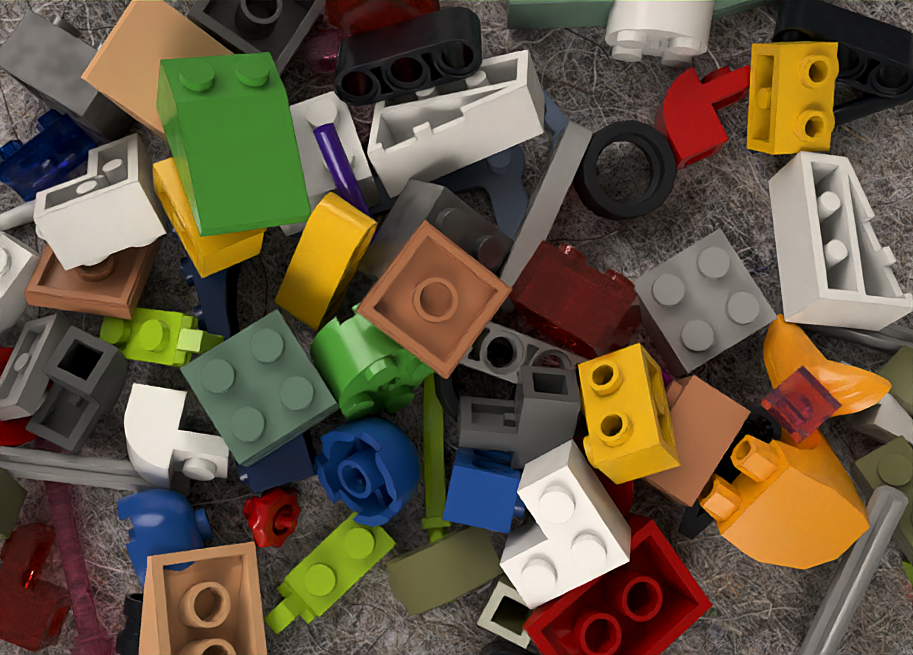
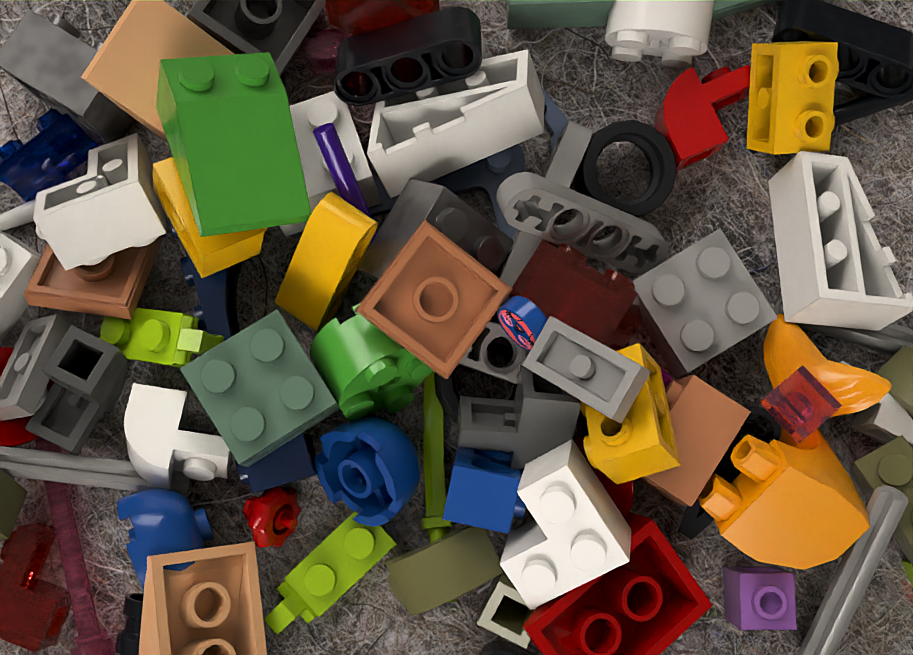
(521, 321): none -> blue tile
(580, 231): none -> light grey beam
(586, 369): none -> light grey plate
(759, 597): none -> medium lavender brick

